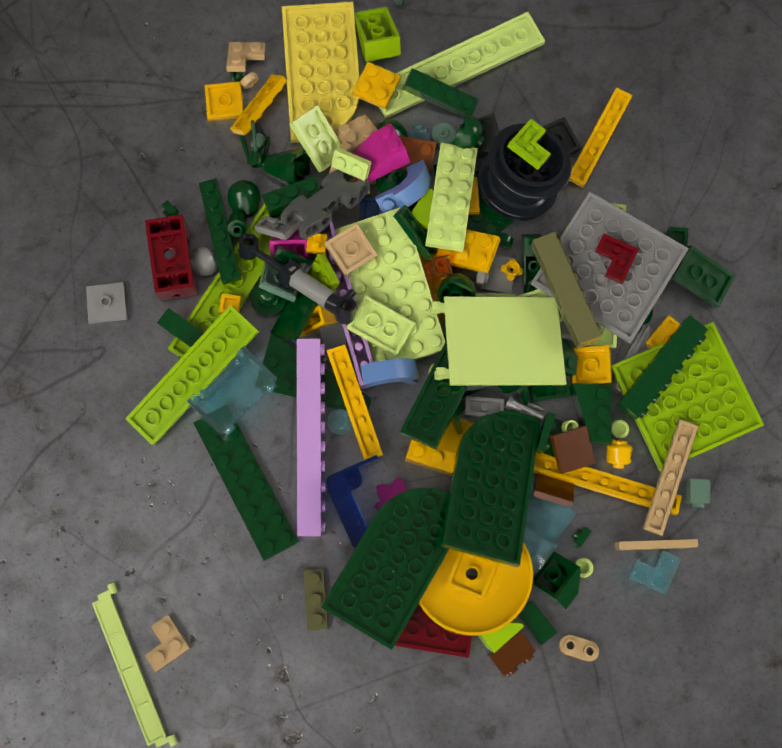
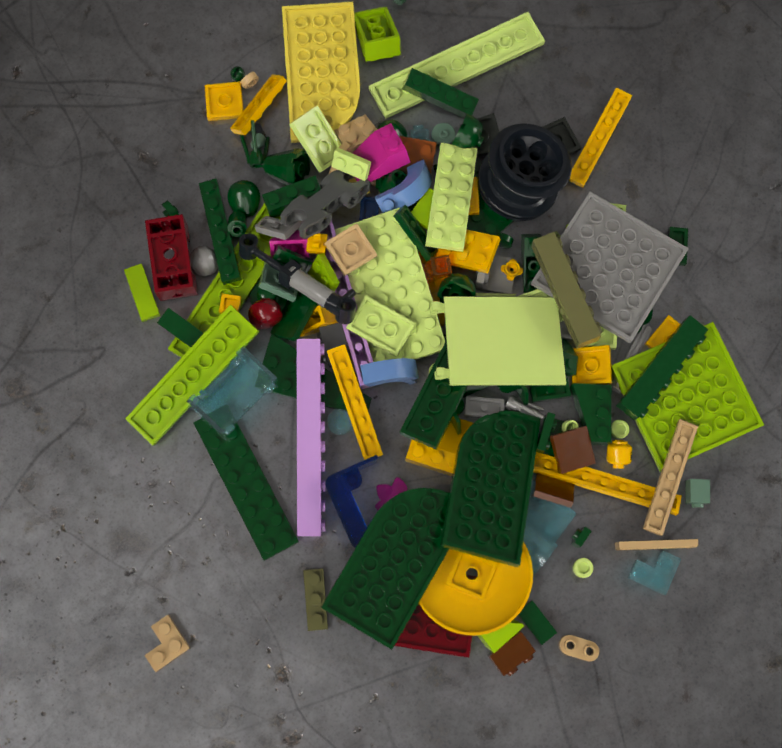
(106, 303): light grey plate -> none
(130, 670): yellowish green piece -> none
(142, 292): none -> lime tile
(241, 52): tan plate -> none
(265, 313): none -> dark red hat
(376, 85): yellow plate -> none
(526, 144): lime plate -> none
(558, 579): dark green slope -> none
(620, 254): dark red plate -> none
(703, 276): dark green plate -> none

